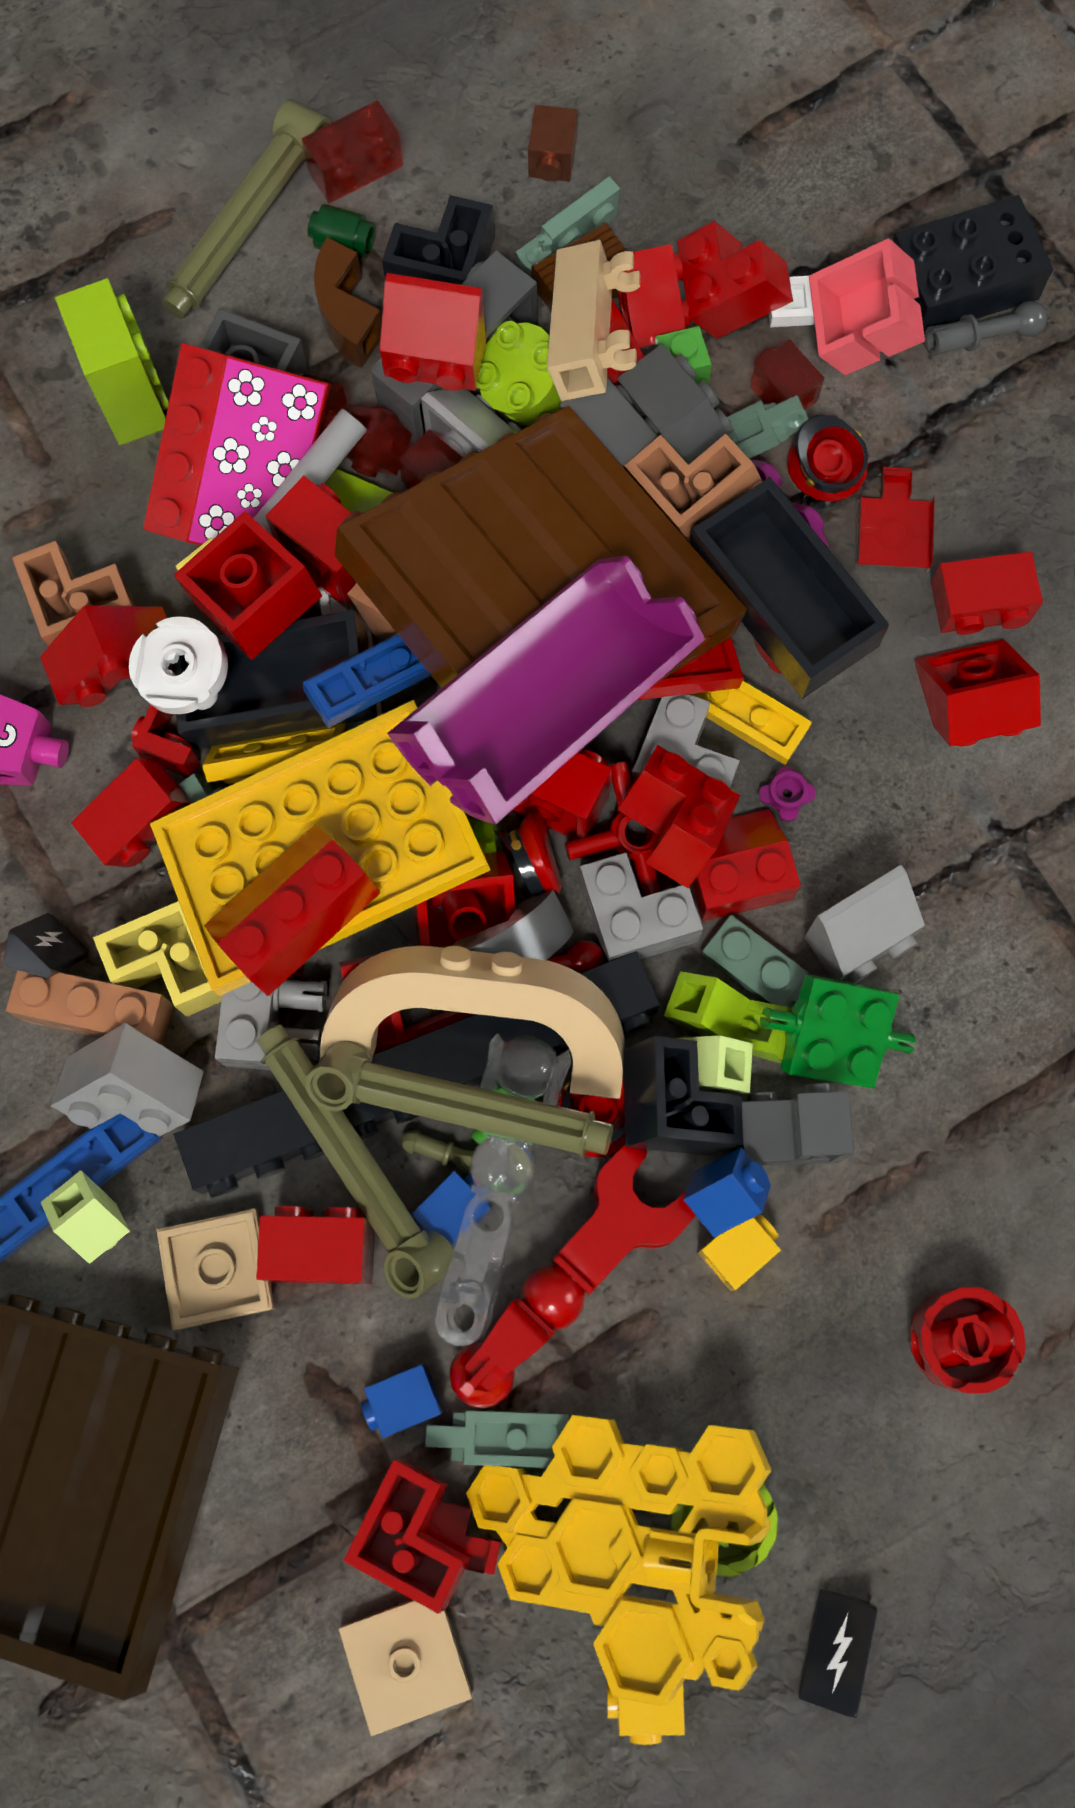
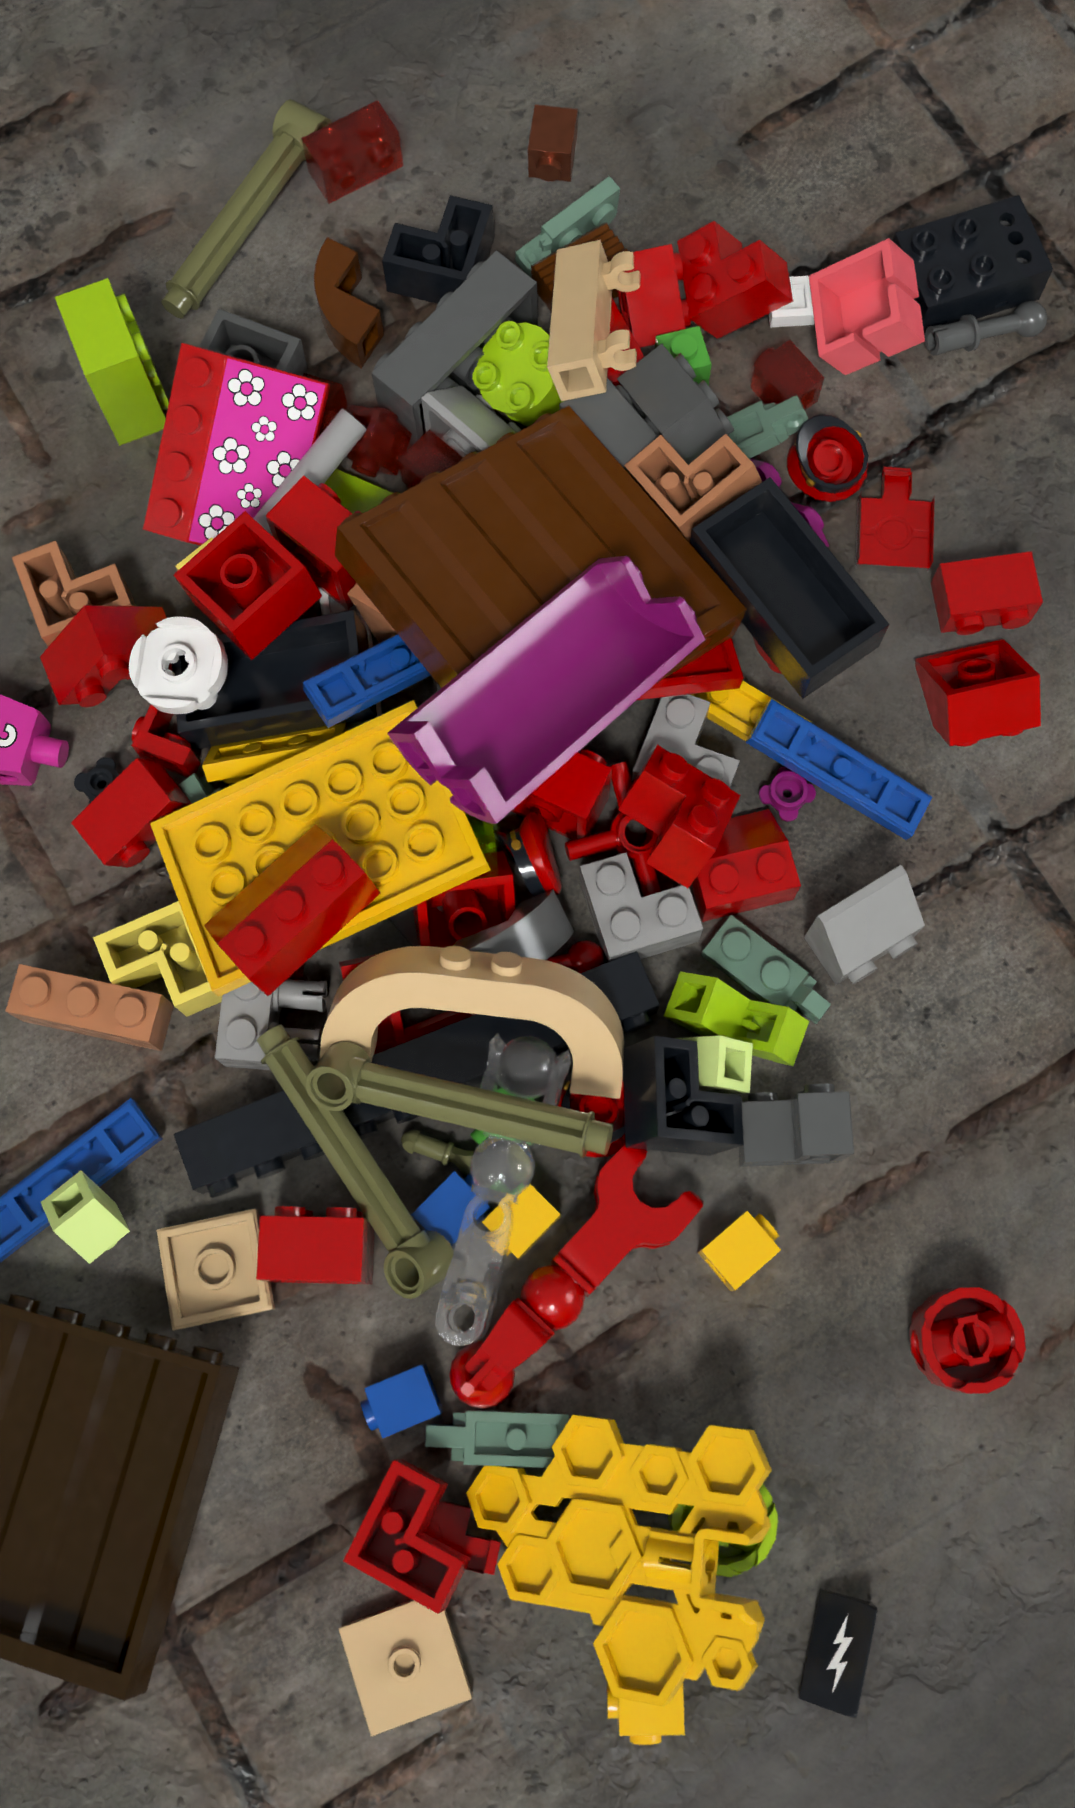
(43, 947): black slope -> none
(89, 781): none -> black plate
(127, 1077): light grey brick -> none
(343, 227): dark green brick -> none
(432, 332): slope -> none
(531, 1221): none -> yellow brick
(728, 1192): blue brick -> none
(838, 1031): green plate -> none
(839, 769): none -> blue plate

